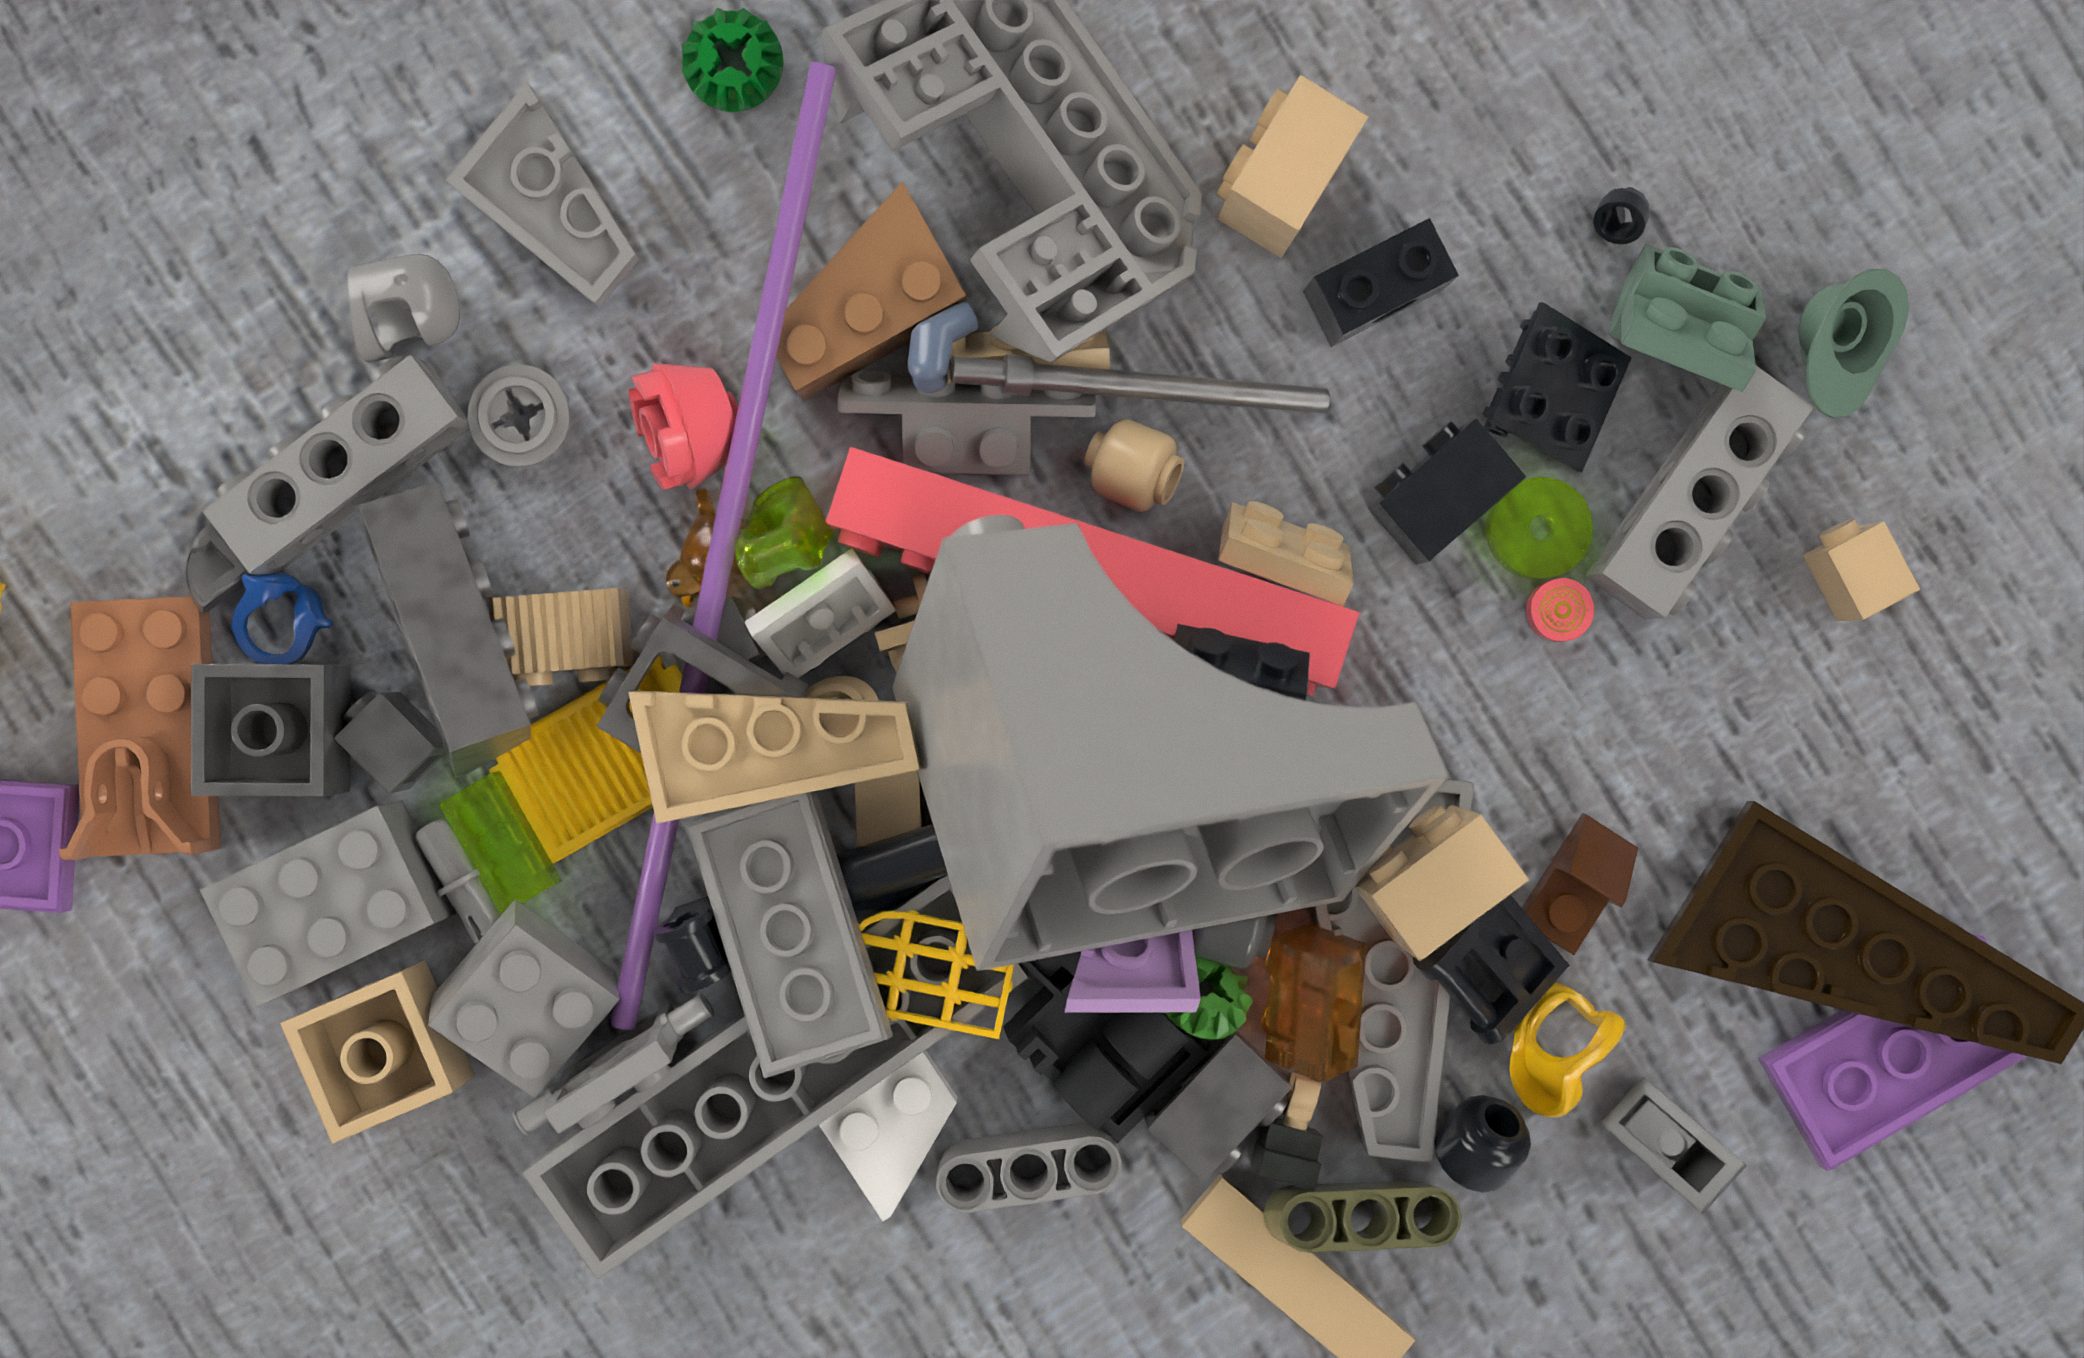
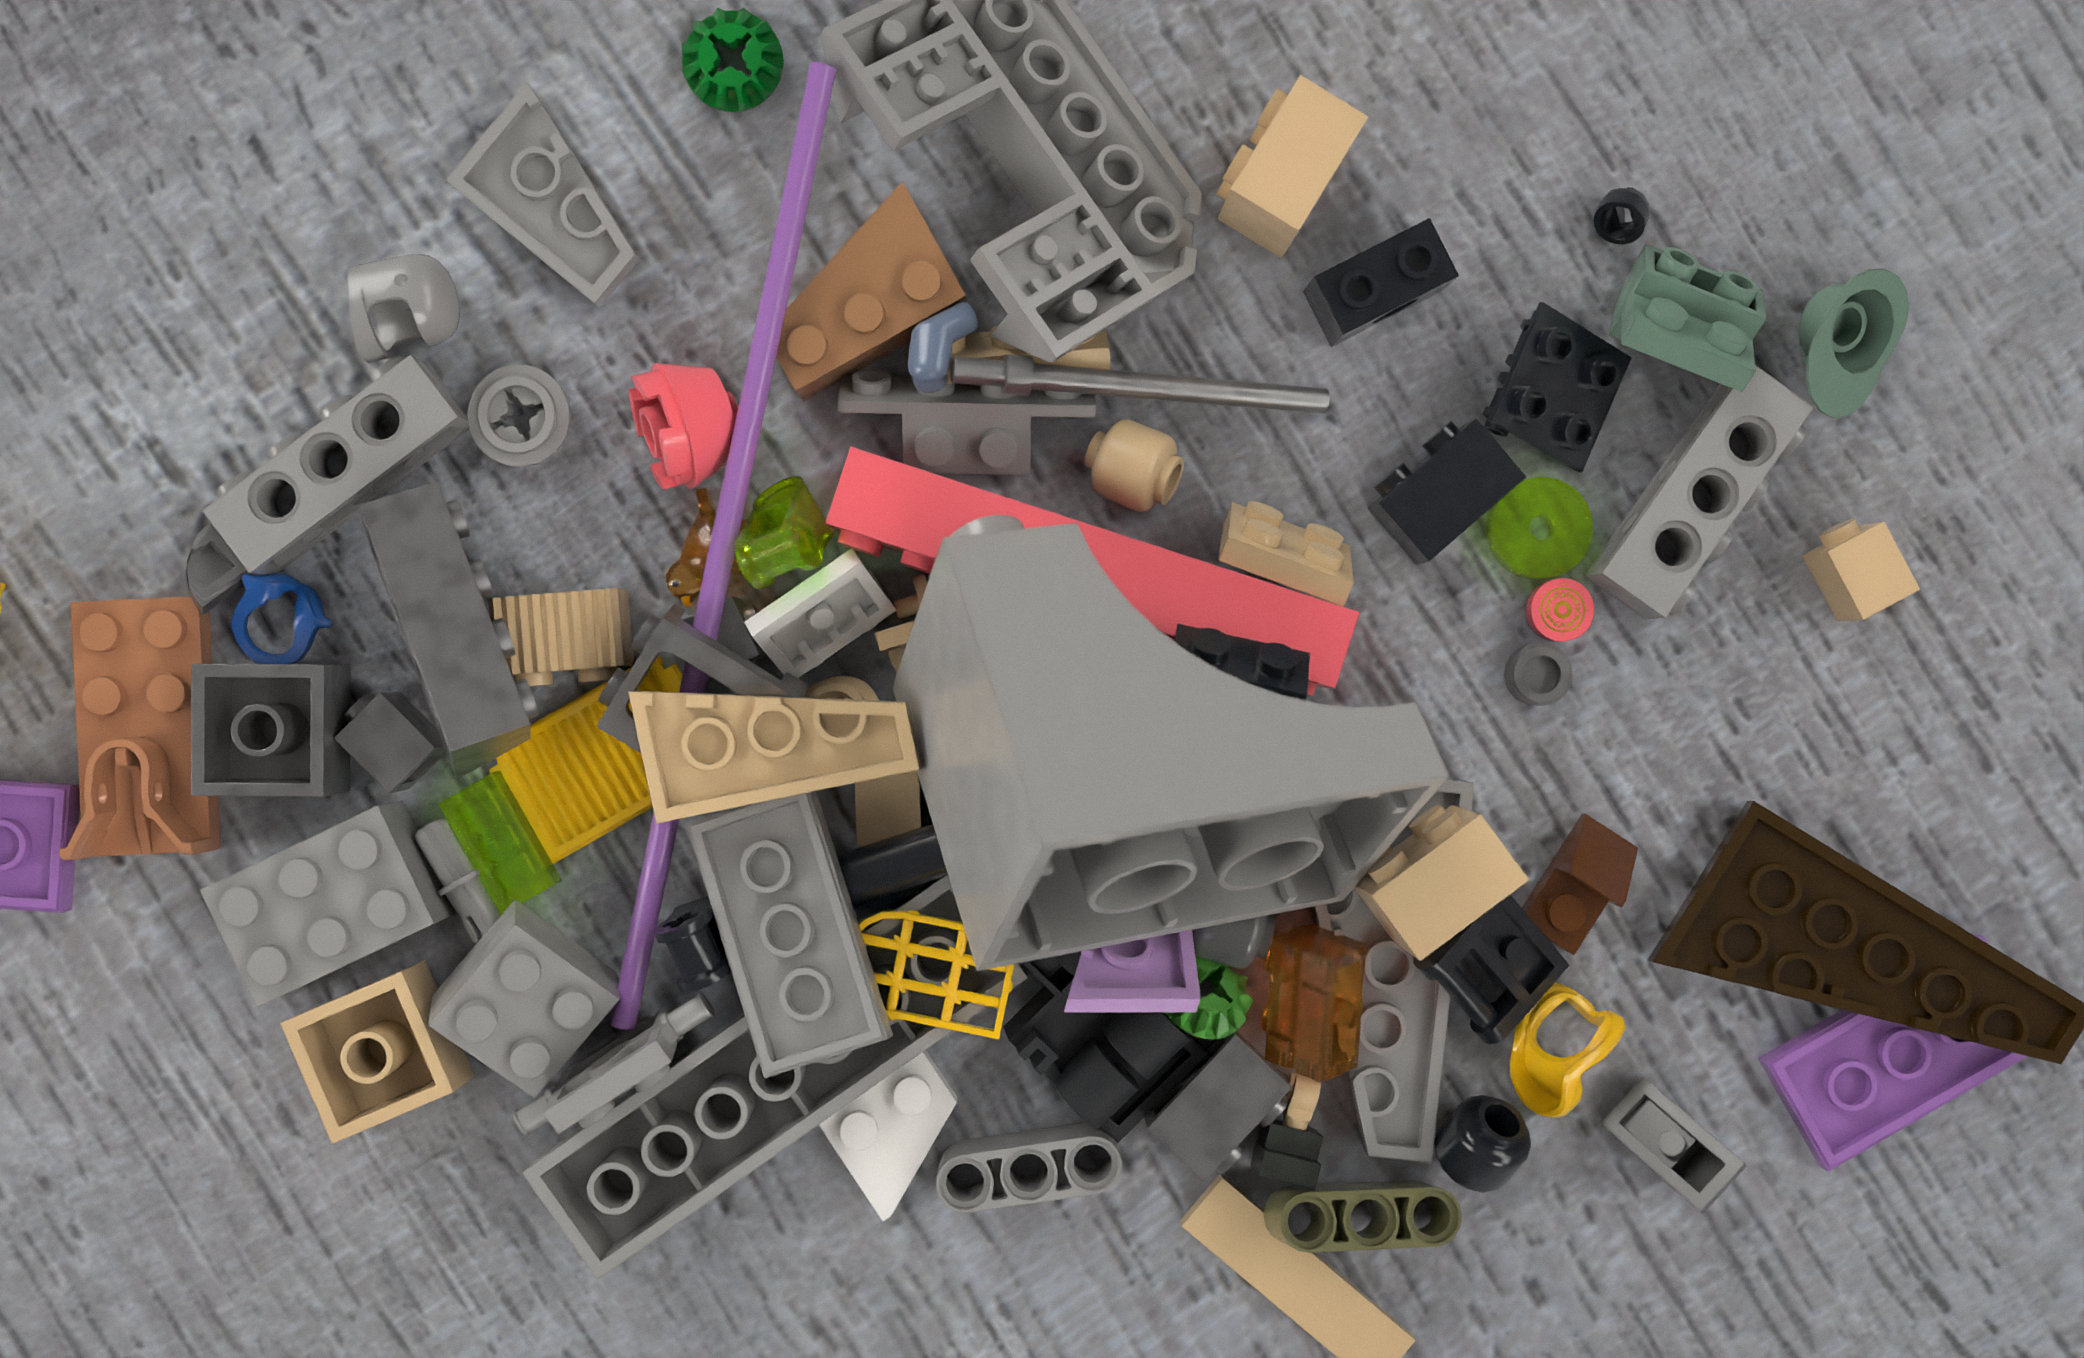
(1538, 674): none -> flat silver tile

